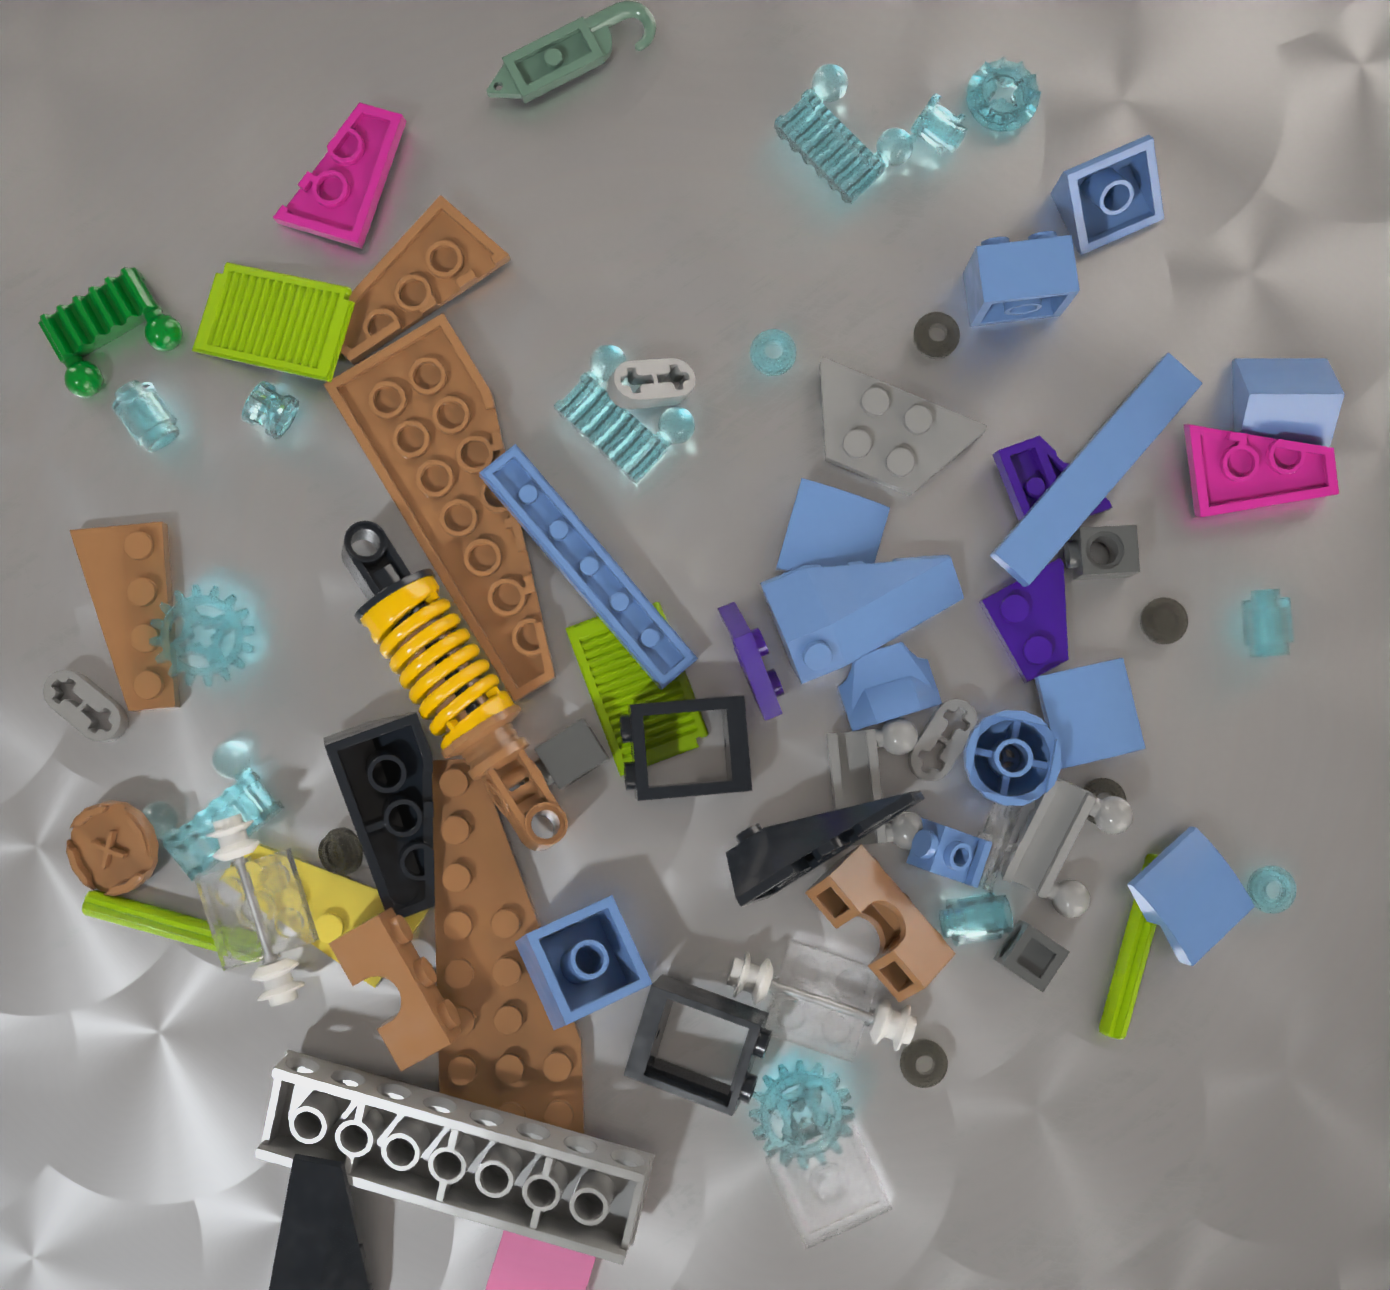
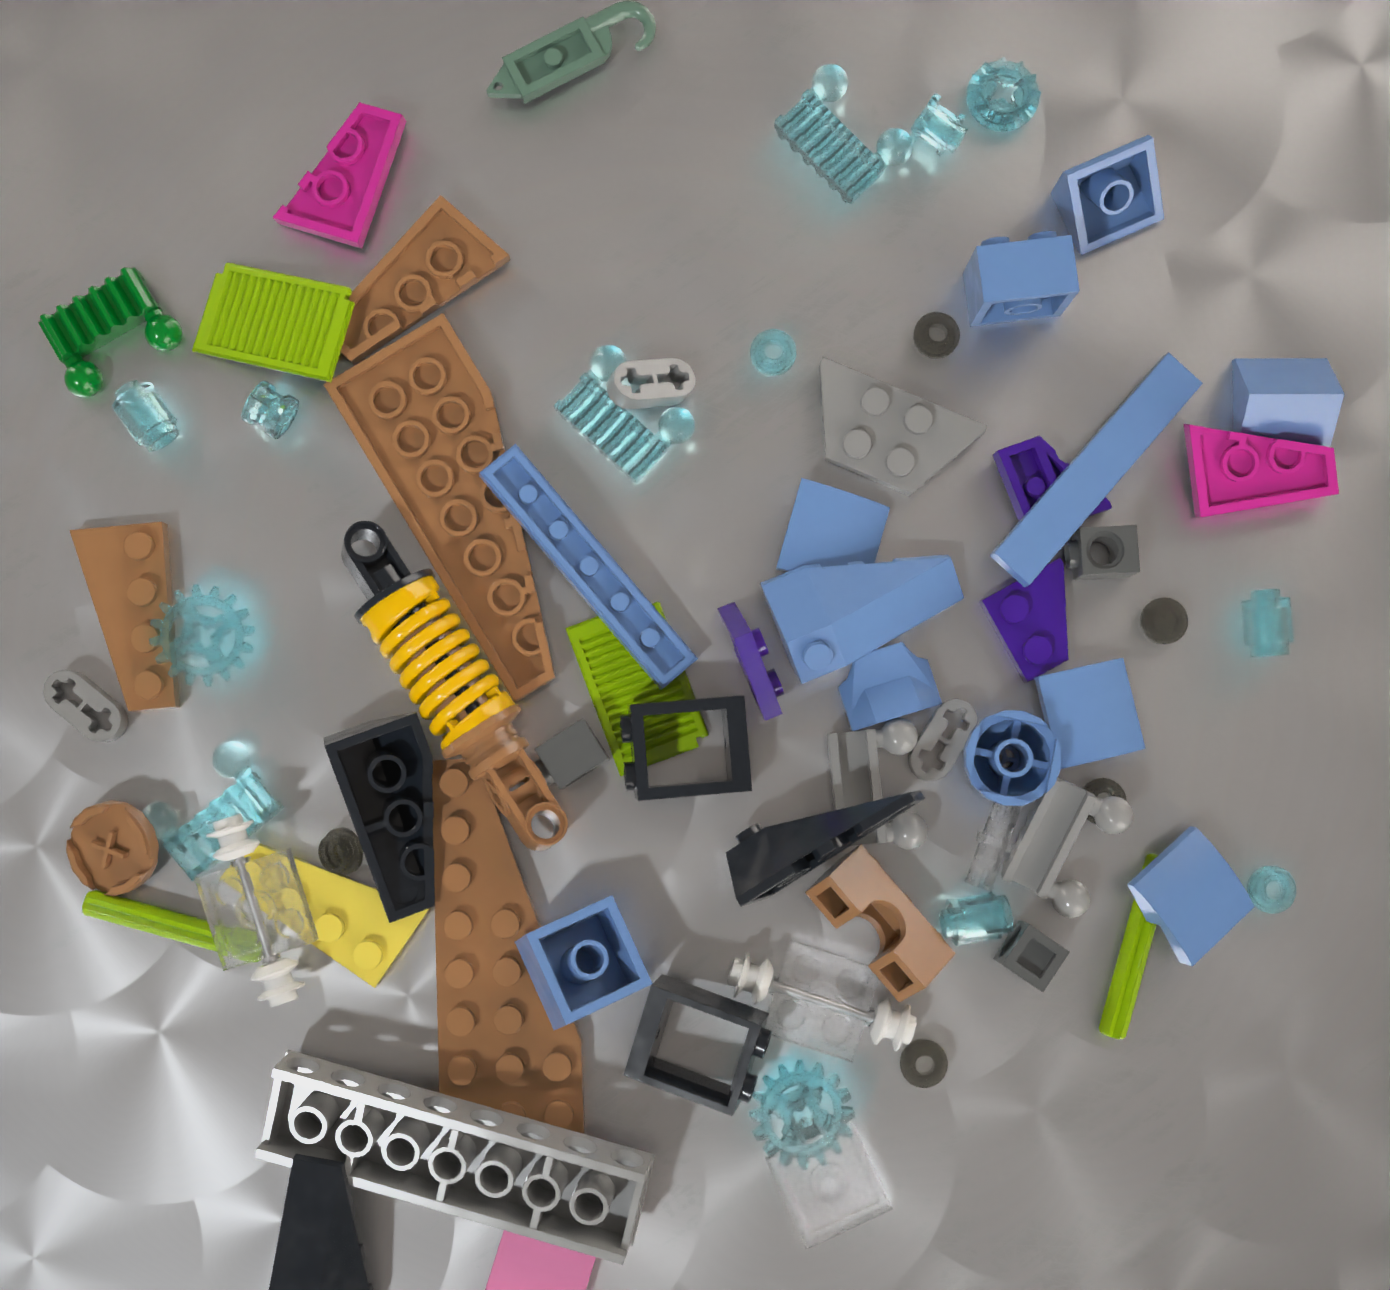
(385, 950): medium nougat arch -> none
(949, 853): medium blue brick -> none

